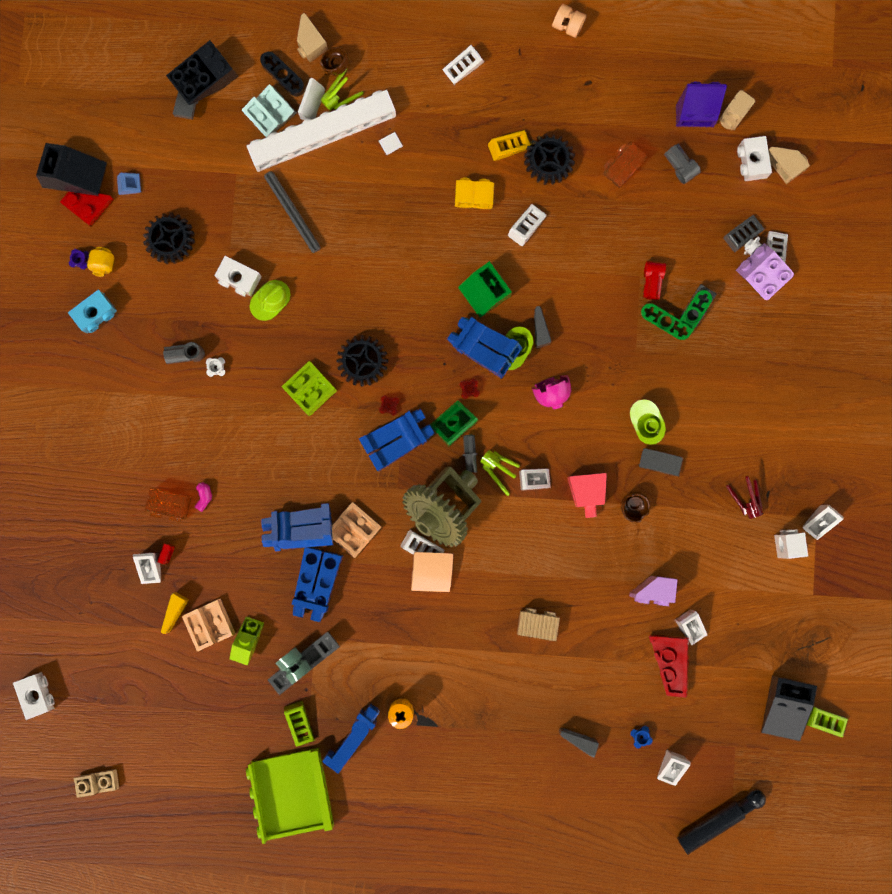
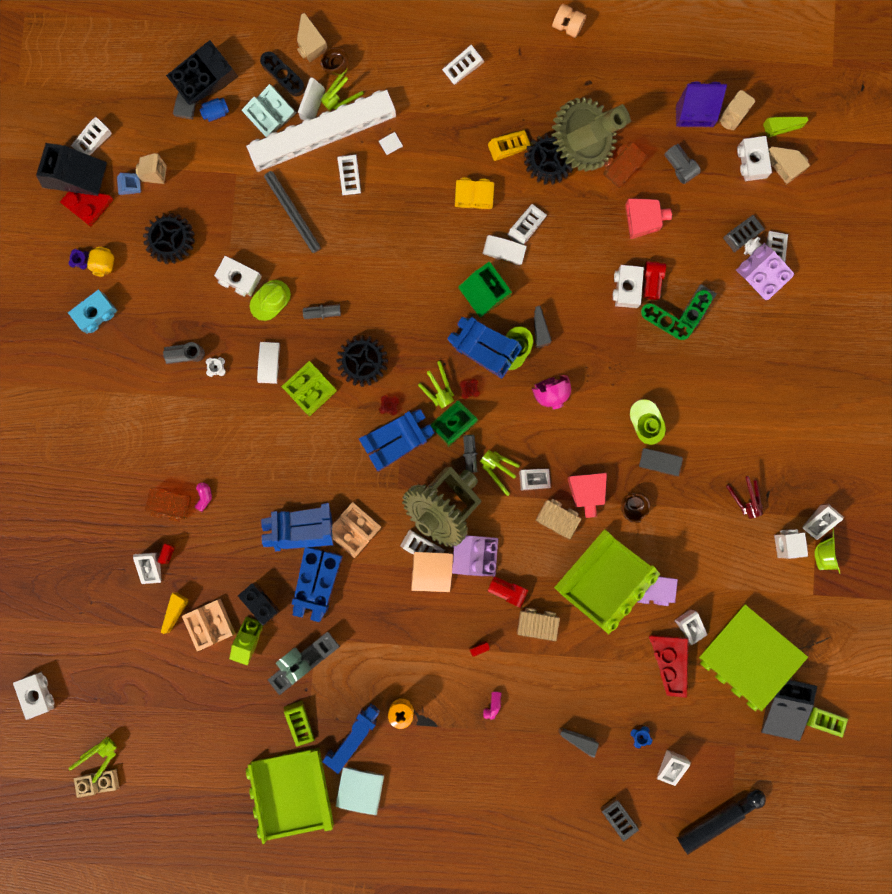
(91, 128): none -> white slope
(104, 748): none -> lime plant
(151, 169): none -> tan slope
(214, 109): none -> blue brick
(259, 603): none -> black brick
(268, 362): none -> white slope
(321, 311): none -> dark grey axle
(343, 159): none -> white slope
(360, 791): none -> light aqua slope
(443, 398): none -> lime plant
(475, 556): none -> lavender slope
(479, 649): none -> red tile
(495, 706): none -> dark pink arm
(504, 249): none -> white slope
(511, 593): none -> red piece
(558, 519): none -> tan brick
(587, 133): none -> olive piece
(607, 581): none -> lime panel
(610, 806): none -> dark grey slope
(633, 276): none -> white brick
(645, 216): none -> coral torso
(752, 658): none -> lime panel
(779, 125): none -> lime slope
(825, 555): none -> lime piece

